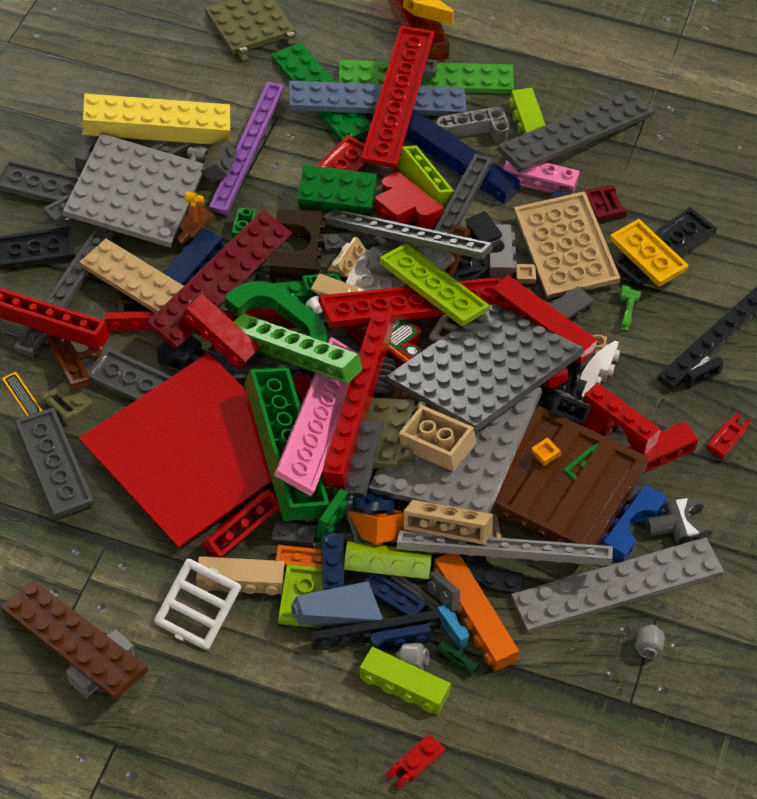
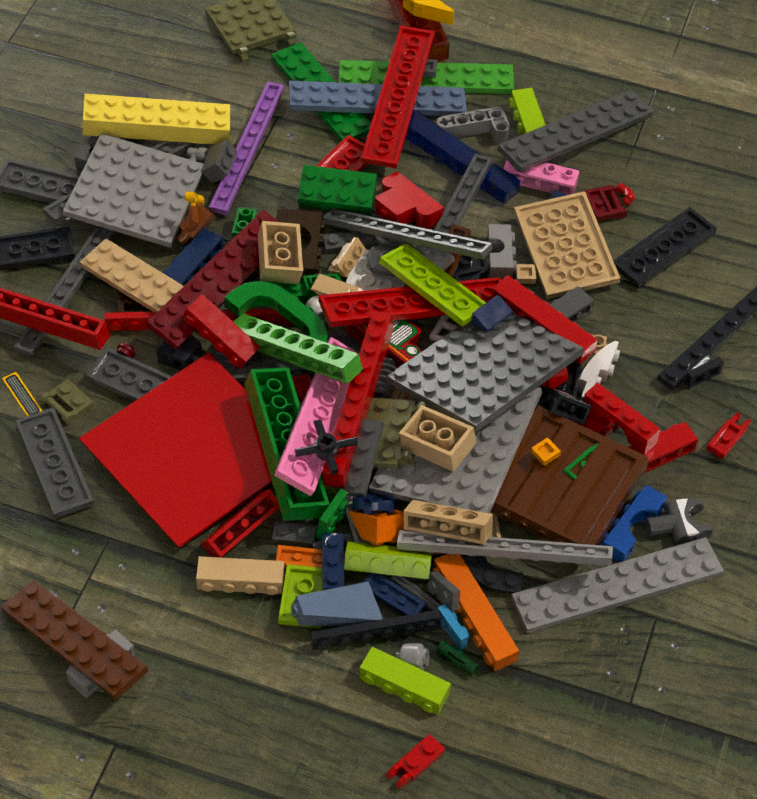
(70, 361): reddish brown plate -> none
(126, 349): none -> dark red plate
(214, 625): white bar -> none
(280, 252): none -> tan brick
(326, 447): none -> black bar
(398, 637): dark blue plate -> none
(424, 175): lime brick -> none
(483, 228): black panel -> none
(491, 313): none -> dark blue slope
(627, 192): none -> red arm
(630, 296): bright green brick -> none
(649, 252): yellow plate -> none
(649, 641): light grey head -> none

